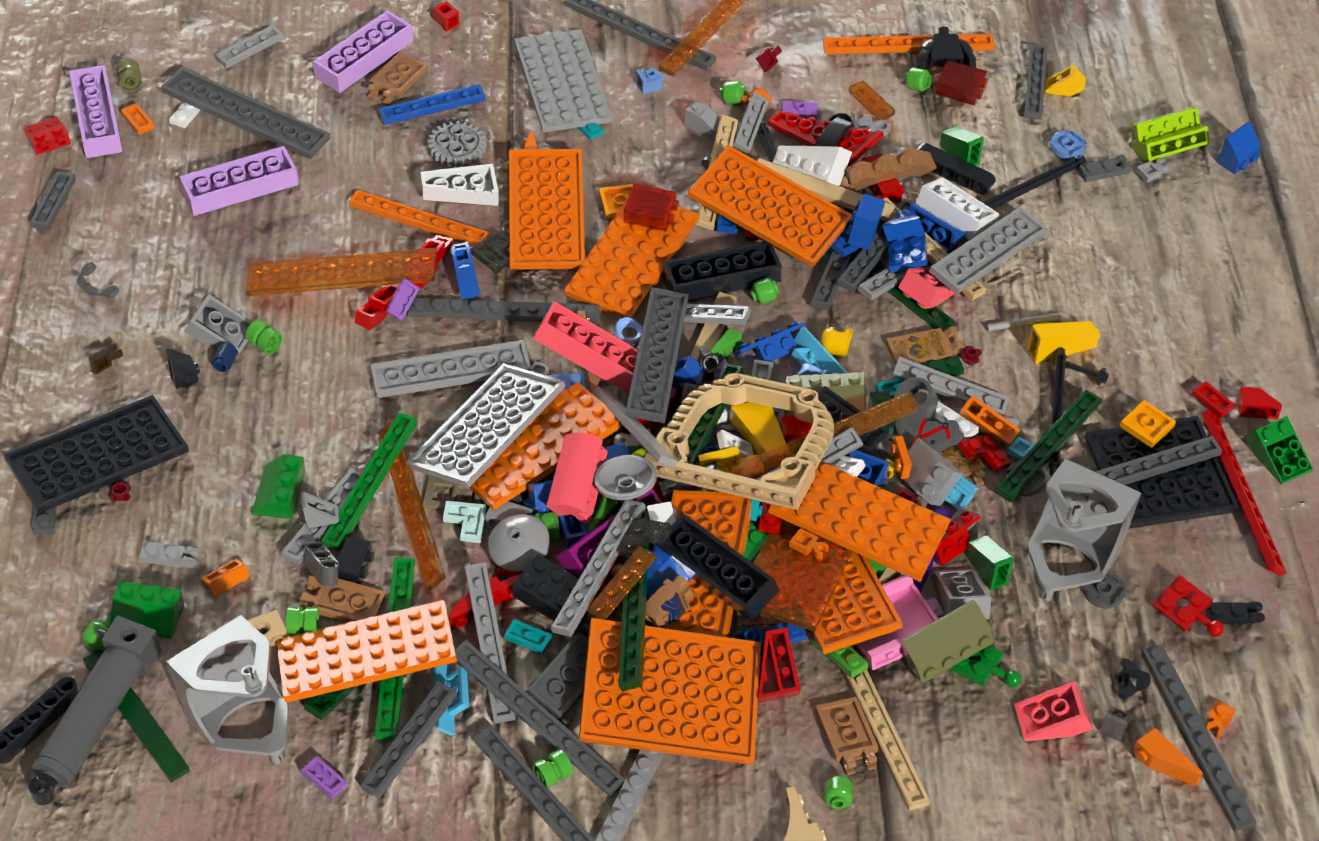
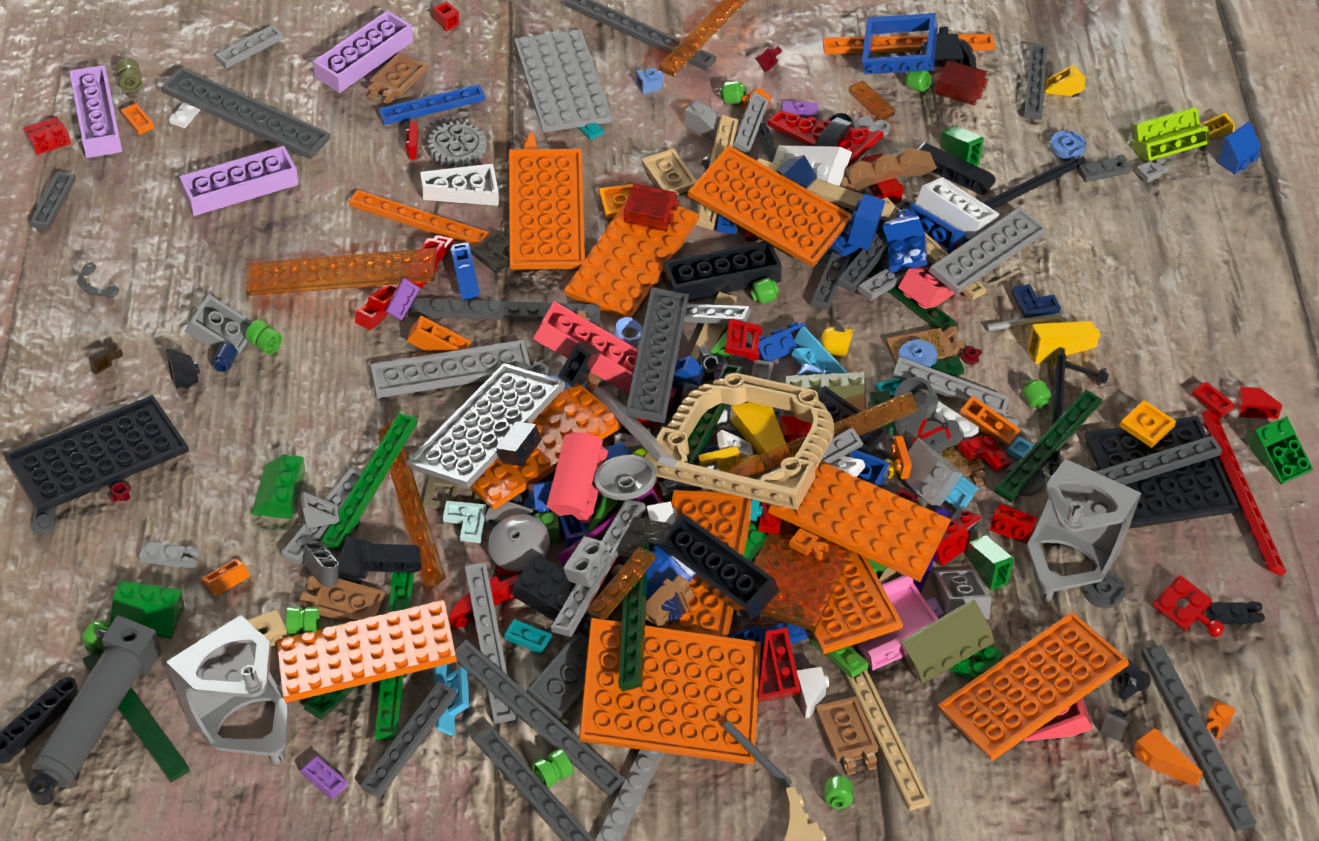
(391, 558): none -> black beam
(412, 145): none -> red plate
(435, 338): none -> orange slope
(518, 443): none -> black brick
(579, 363): none -> black brick
(587, 562): none -> light grey brick
(669, 171): none -> tan plate
(737, 338): none -> red plate
(757, 754): none -> dark grey bar
(798, 170): none -> dark blue slope
(813, 688): none -> white slope
(899, 24): none -> blue window
(919, 352): none -> medium blue plate
(1013, 523): none -> red bracket
(1032, 685): none -> orange plate
(1034, 306): none -> dark blue plate
(1036, 394): none -> bright green head
(1228, 127): none -> yellow slope

